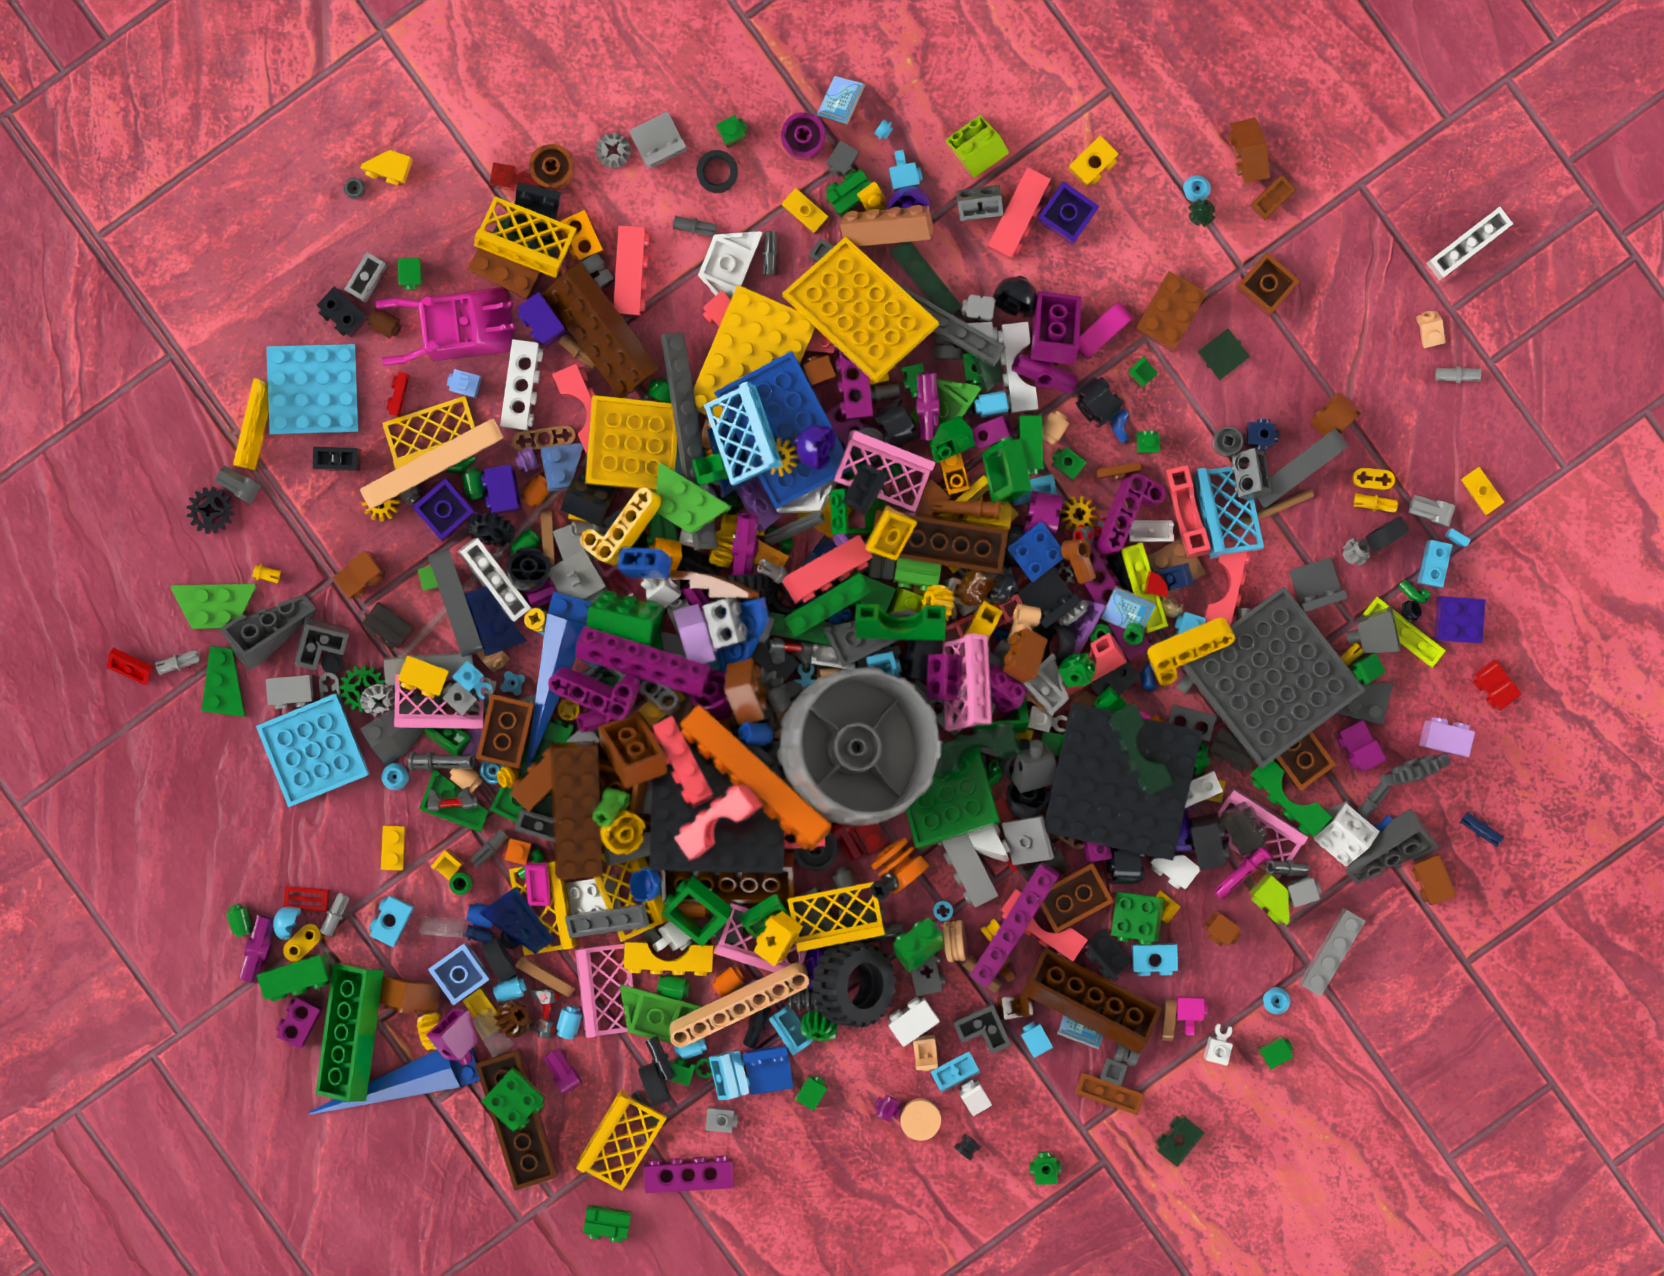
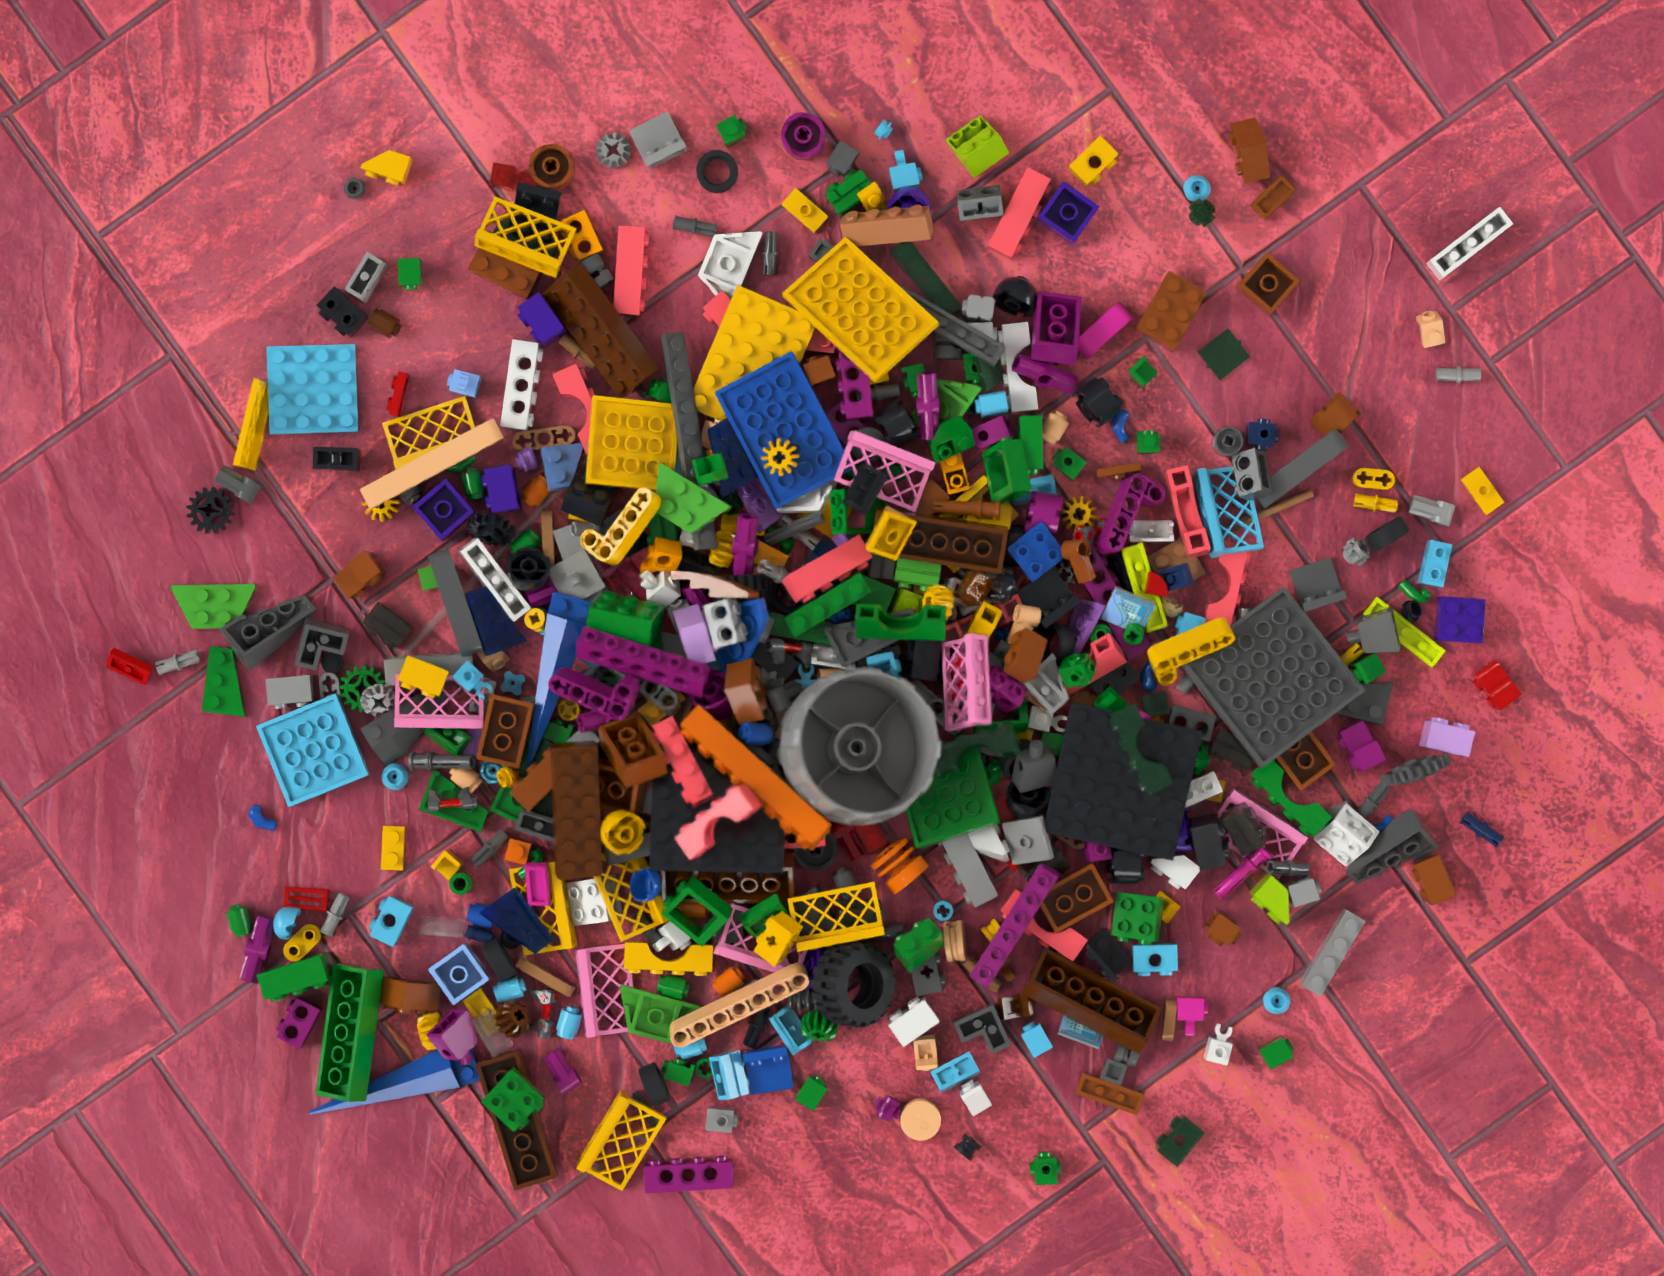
(258, 819): none -> blue arm
(267, 574): yellow pin -> none
(458, 698): light grey brick -> none
(459, 324): dark pink piece -> none
(607, 921): dark grey plate -> none
(607, 1223): green brick -> none
(612, 803): bright green piece -> none
(644, 563): blue brick -> none
(660, 1058): black pin -> none
(757, 422): medium azure fence -> none
(804, 536): none -> light grey pin
(814, 446): dark purple cylinder -> none
(840, 99): piece -> none
(881, 888): black bush -> none
(944, 677): magenta brick -> none
(1074, 613): light grey gear -> none
(1155, 704): none -> clear green panel
(1457, 538): medium azure tile -> none

